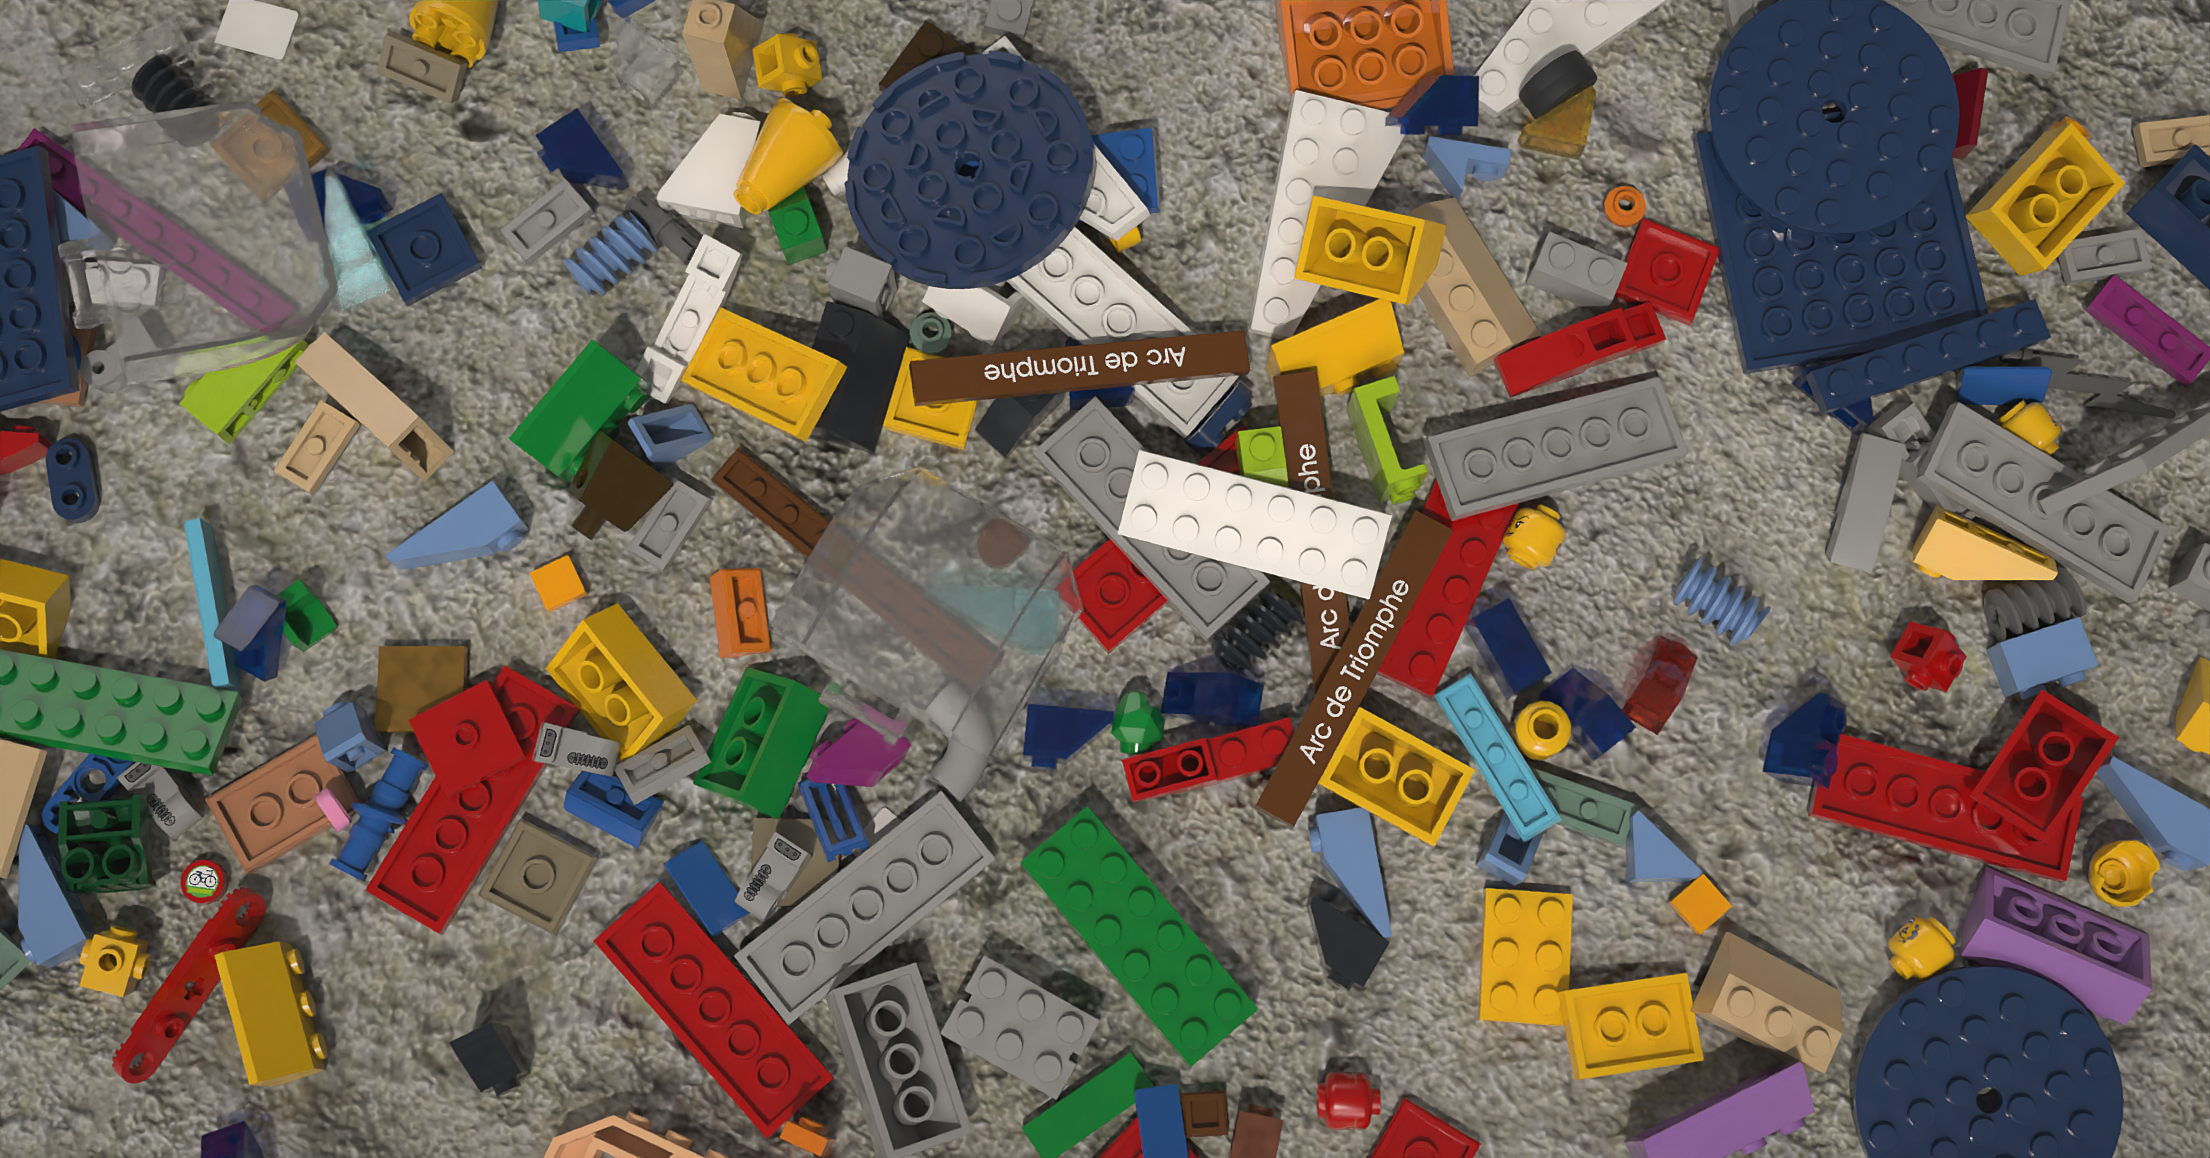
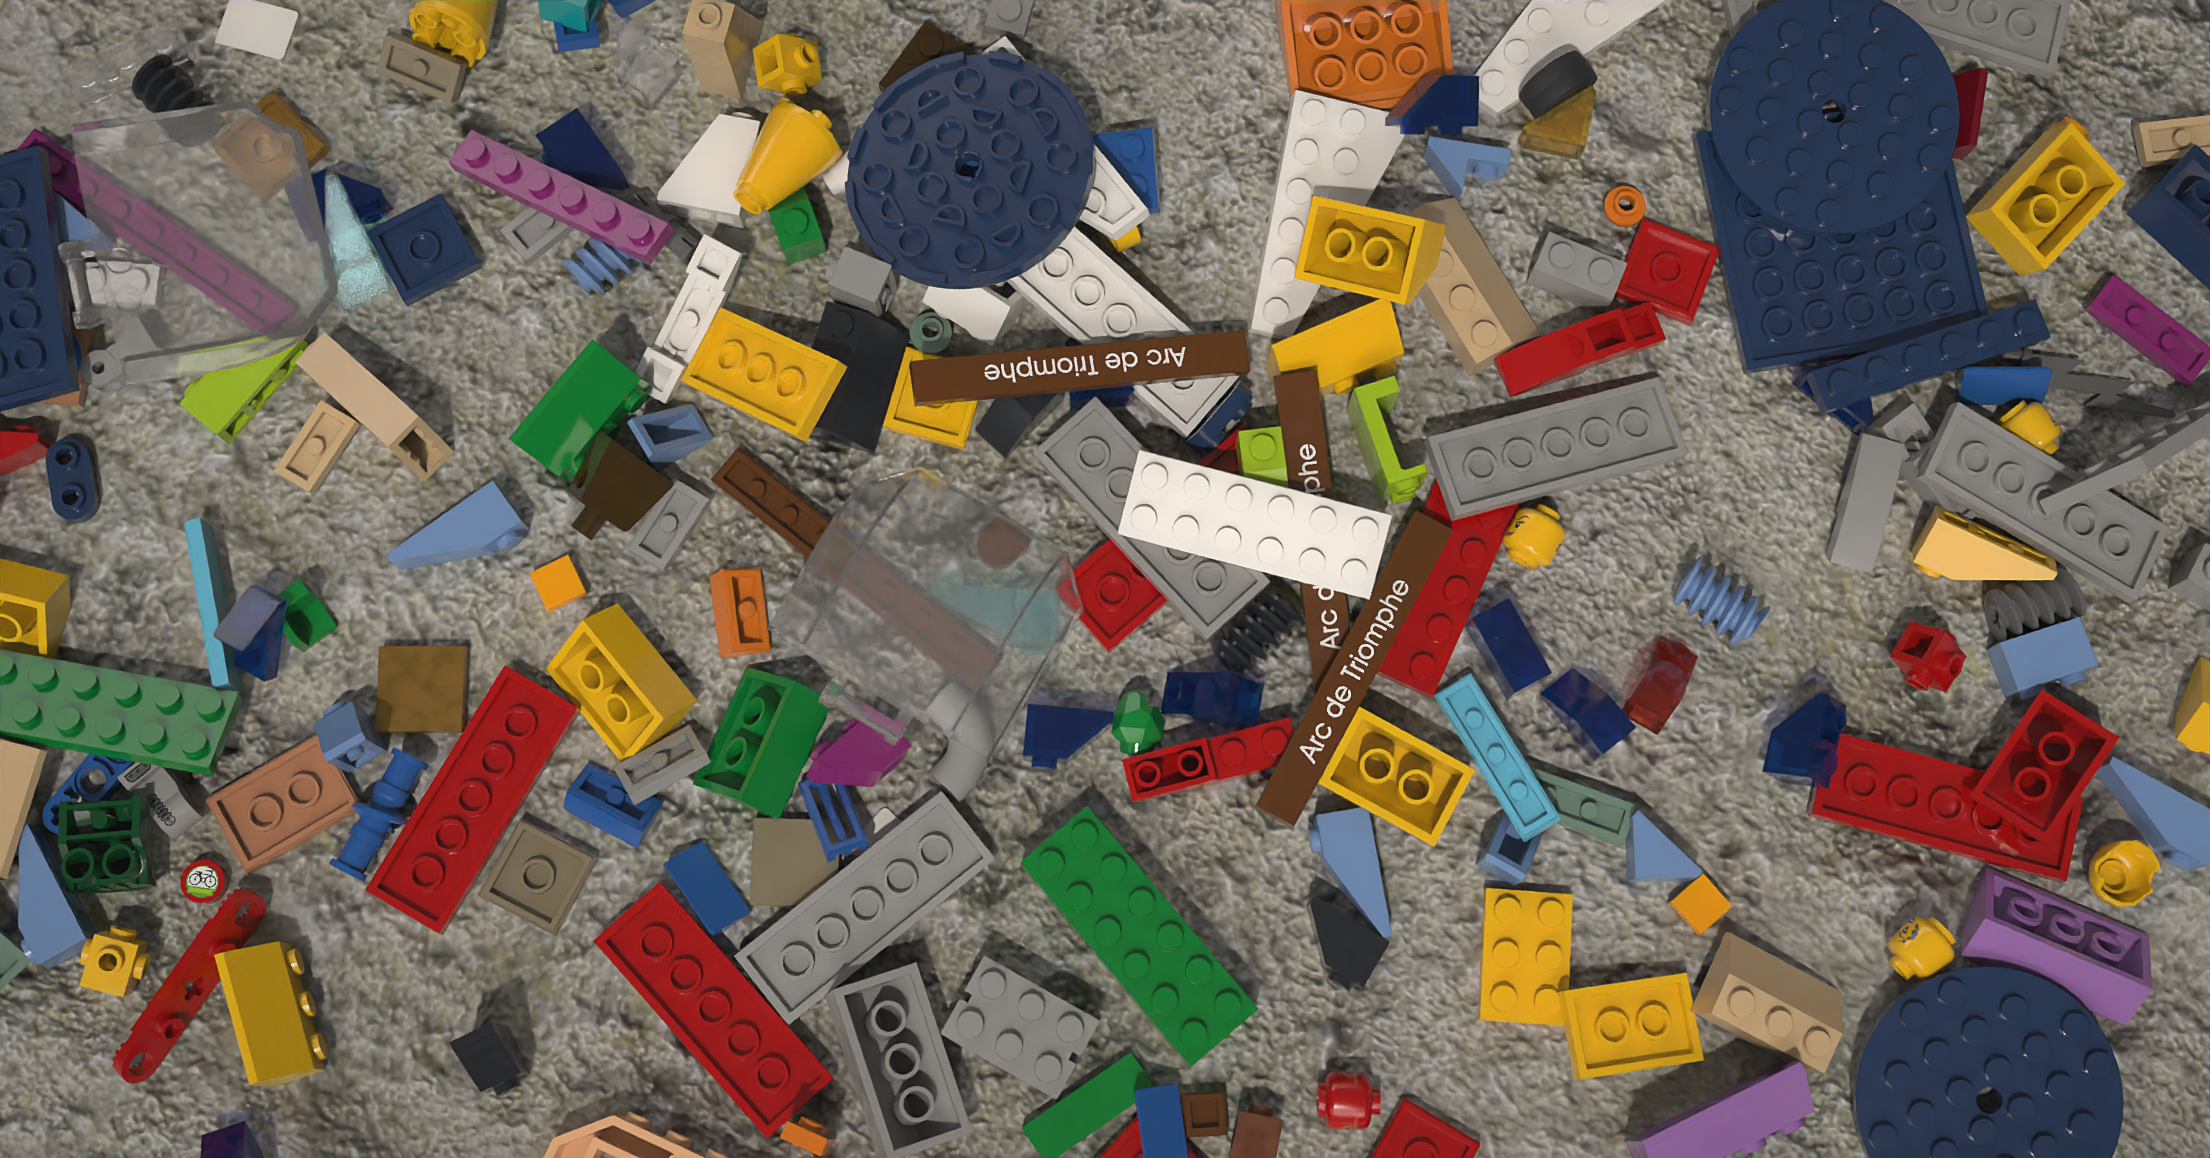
(333, 809): bright pink tile -> none
(467, 738): red plate -> none
(561, 197): none -> magenta plate
(575, 750): light grey leg -> none
(772, 877): light grey leg -> none
(1541, 730): yellow head -> none
(2105, 256): light grey plate -> none

